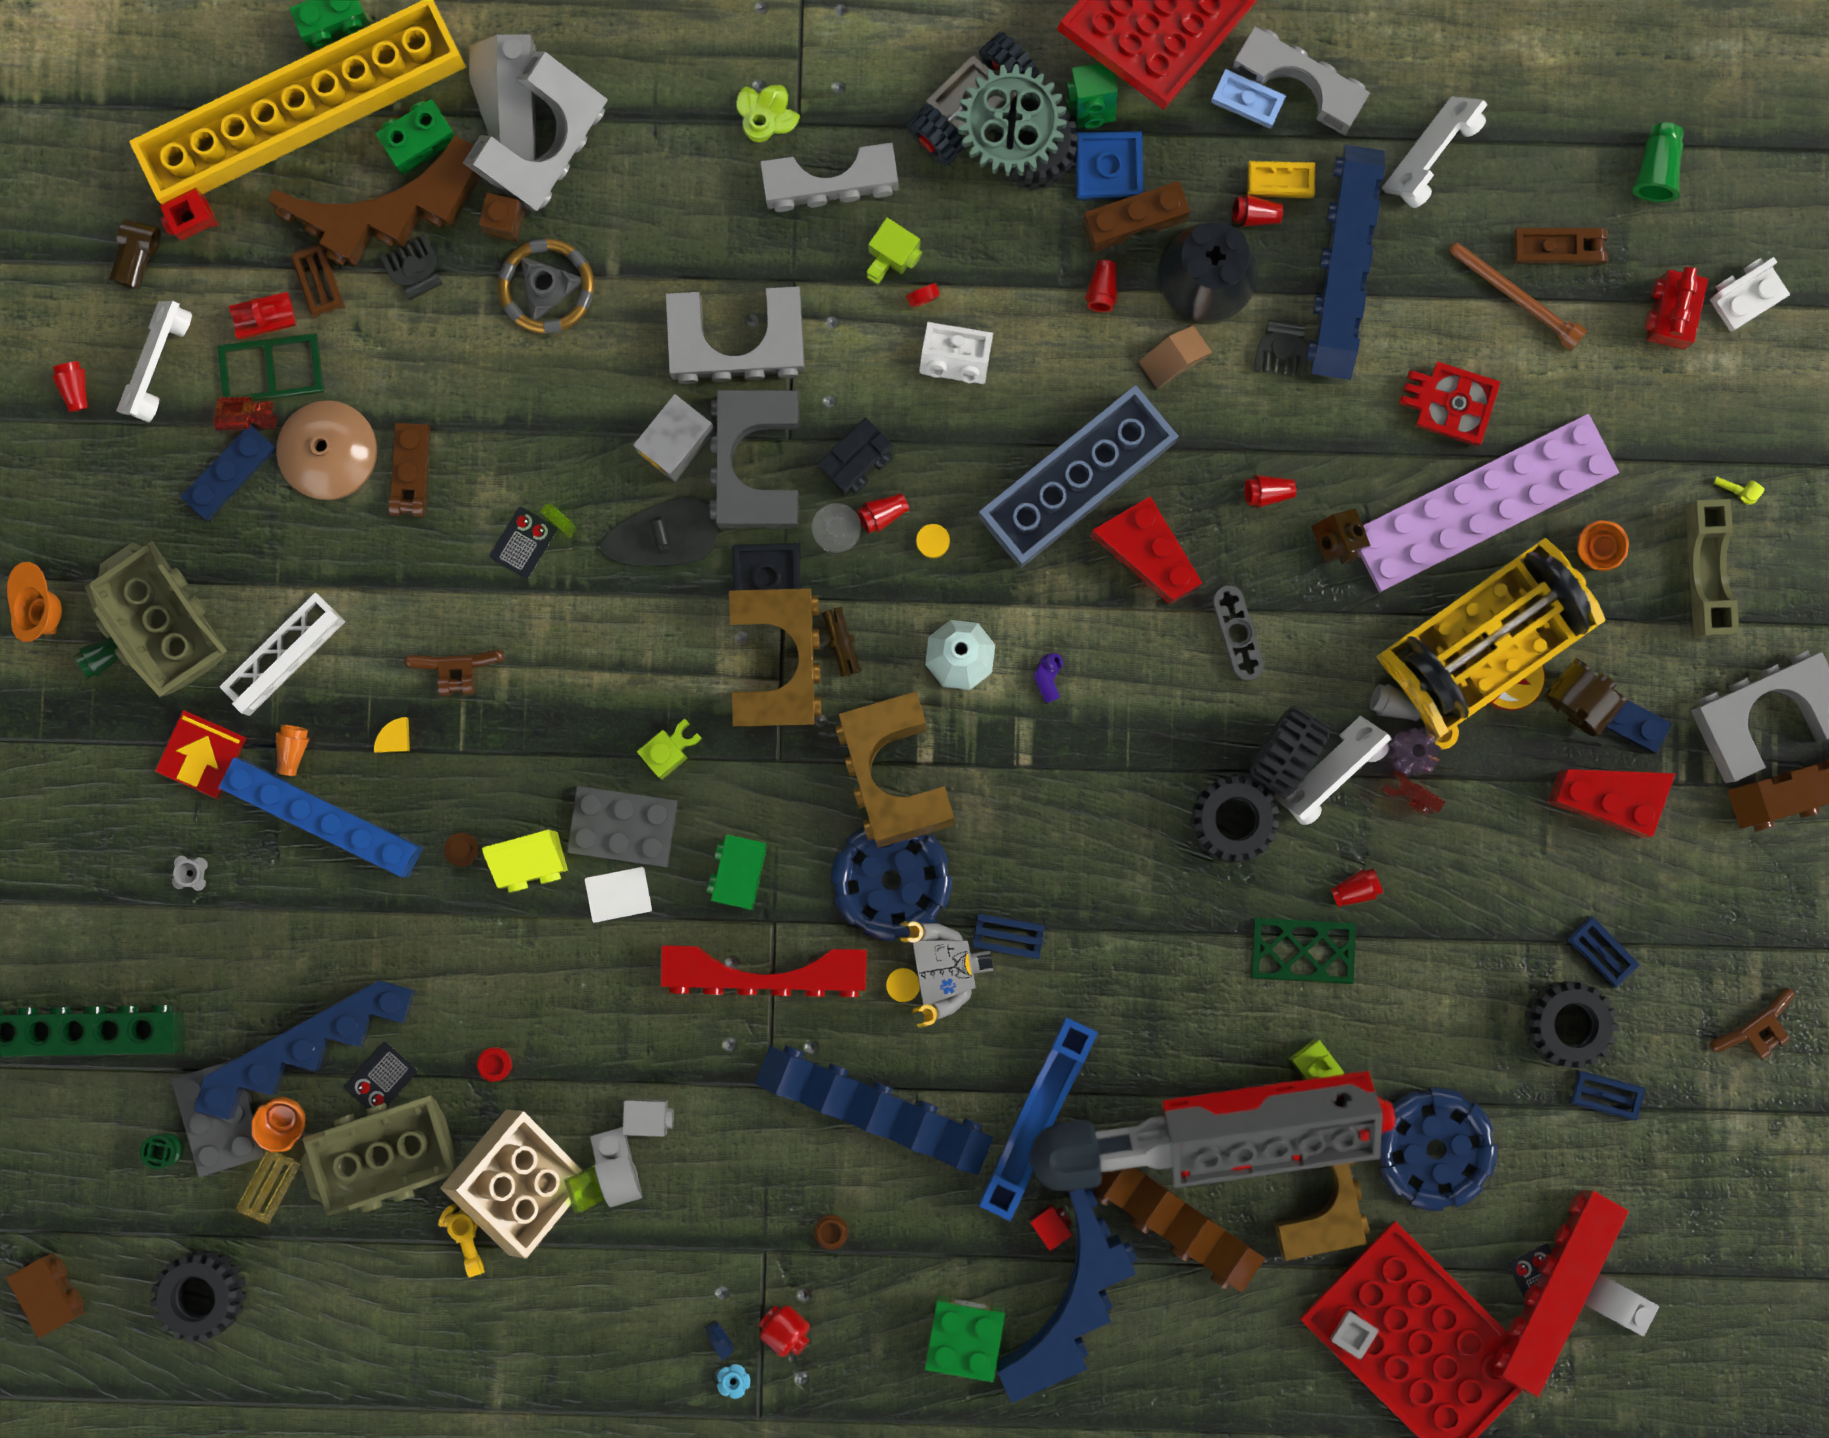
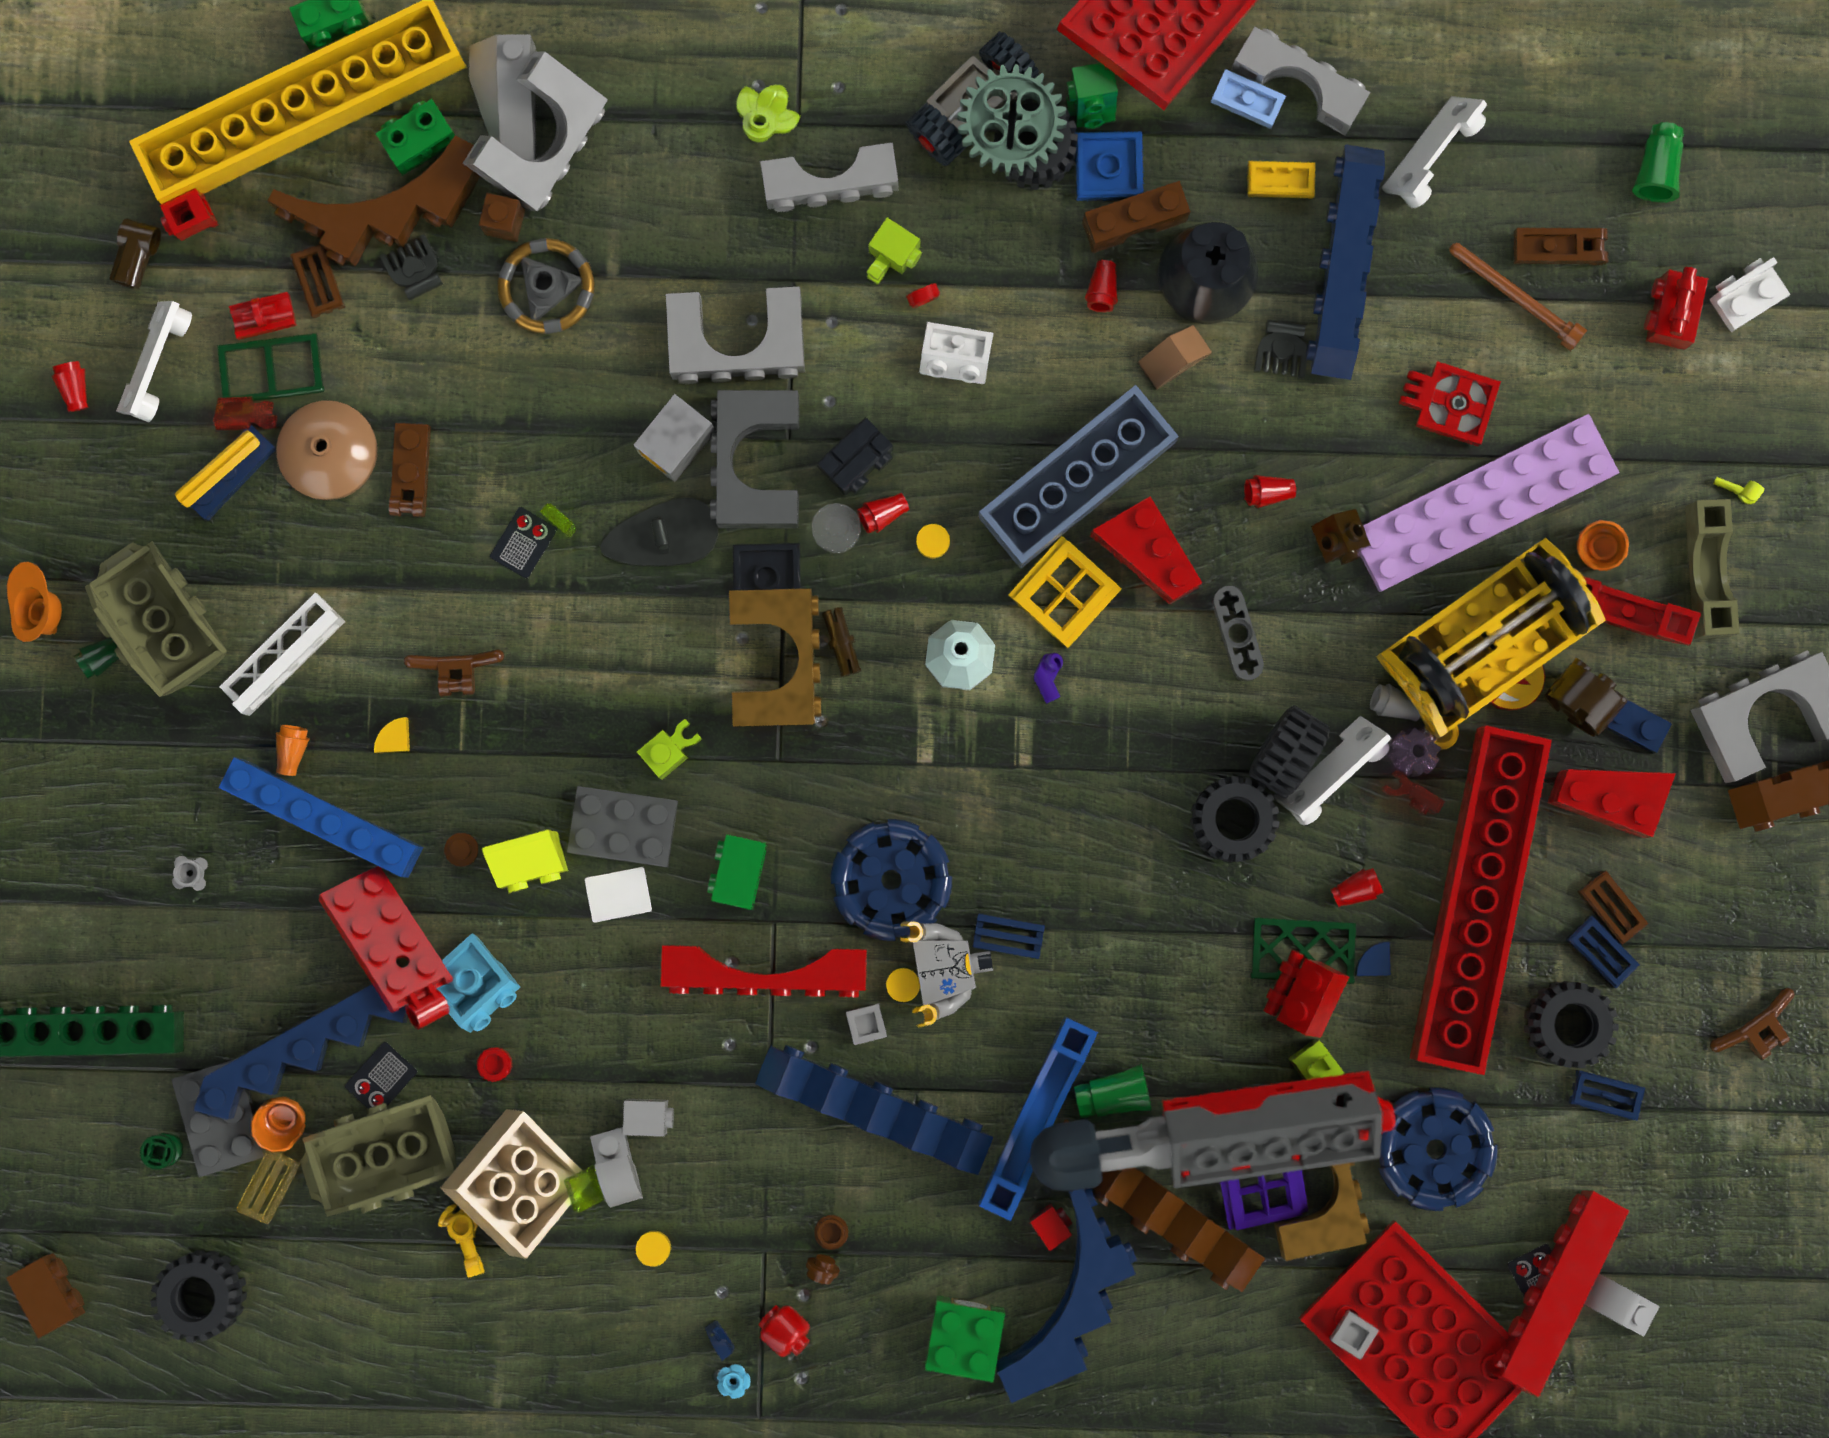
(200, 753): red tile -> none
(217, 468): none -> yellow axle
(380, 932): none -> red hinge
(477, 985): none -> medium azure plate
(653, 1248): none -> yellow tile
(822, 1269): none -> reddish brown plate
(866, 1024): none -> light grey plate
(890, 817): pearl gold arch -> none
(1086, 612): none -> yellow piece
(1114, 1094): none -> green plant
(1234, 1208): none -> dark purple piece
(1255, 211): red cone -> none
(1311, 996): none -> red brick
(1375, 961): none -> dark blue tile
(1480, 899): none -> red brick
(1594, 885): none -> reddish brown tile
(1644, 615): none -> red slope

